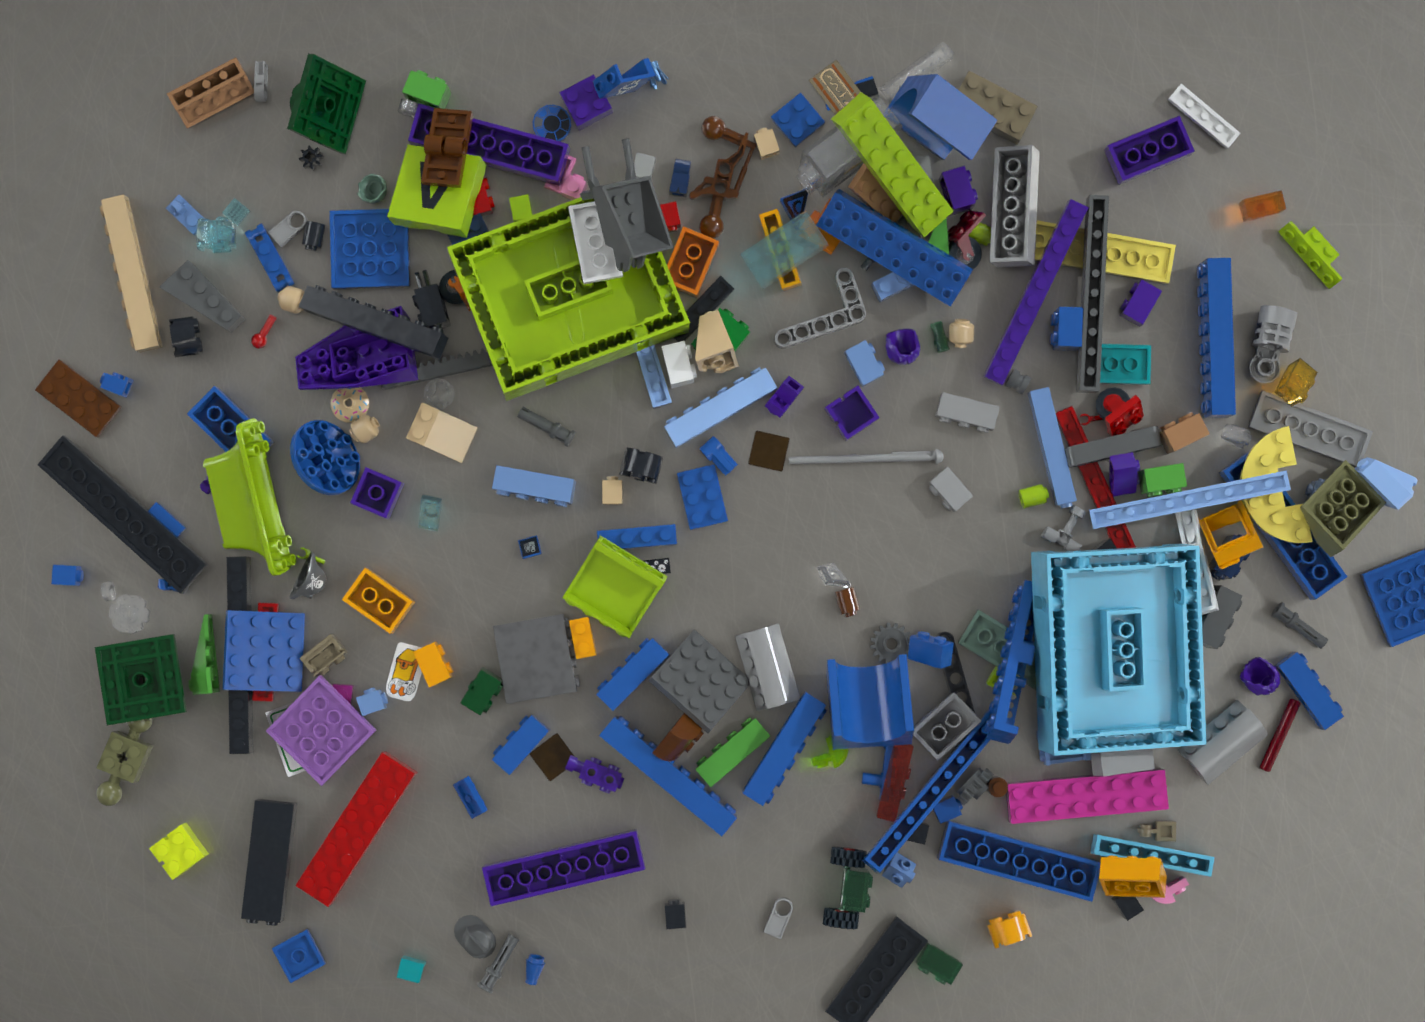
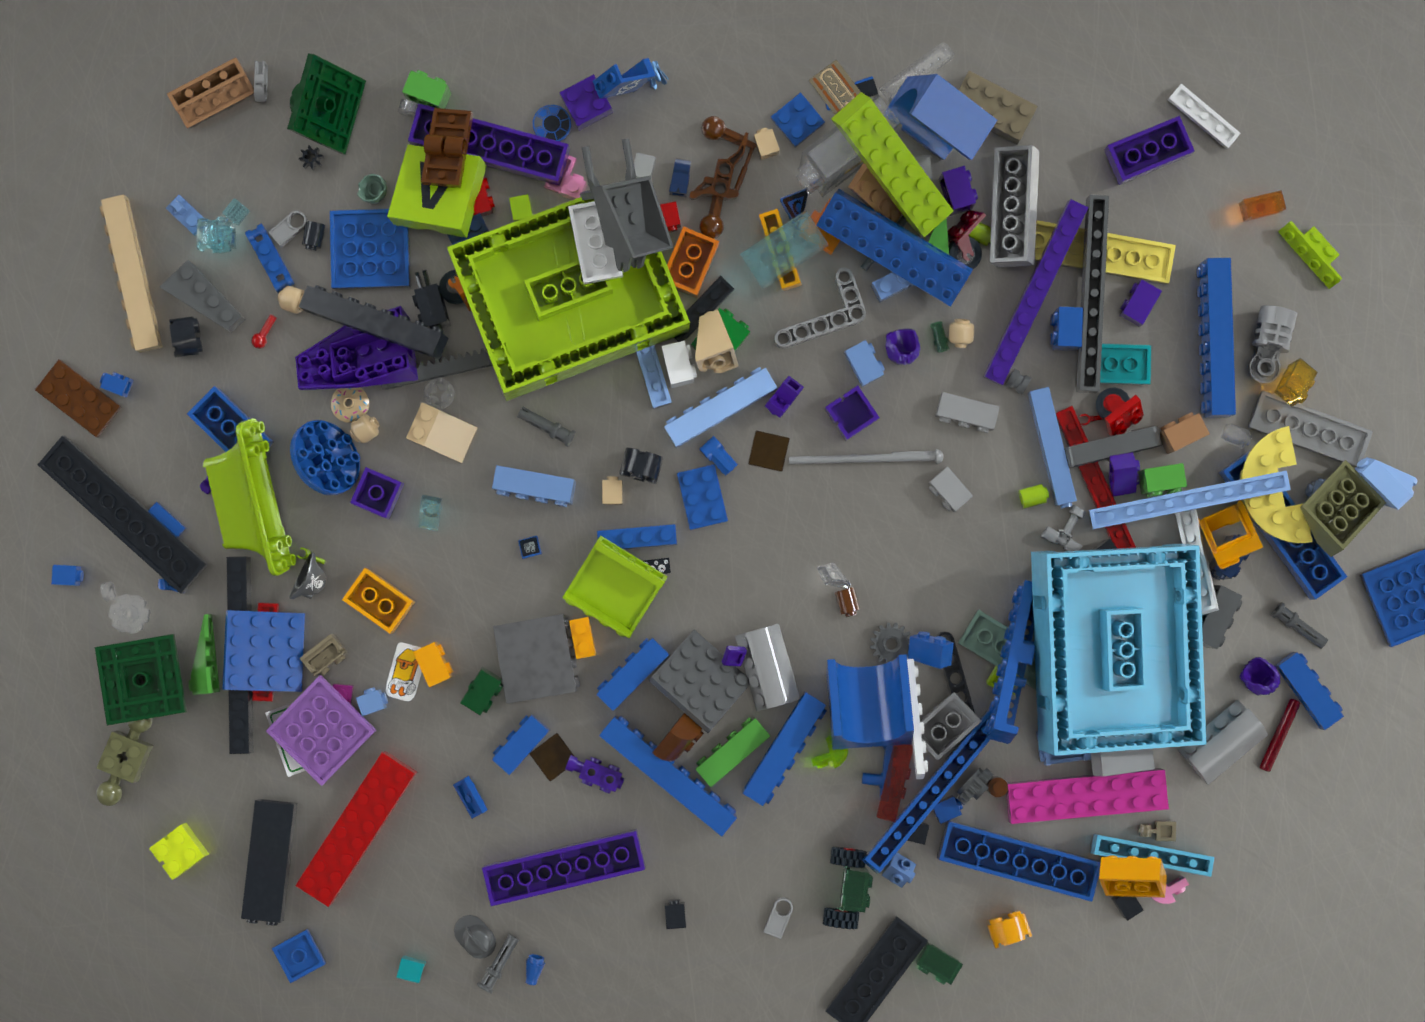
(734, 656): none -> dark purple tile
(919, 746): none -> white plate

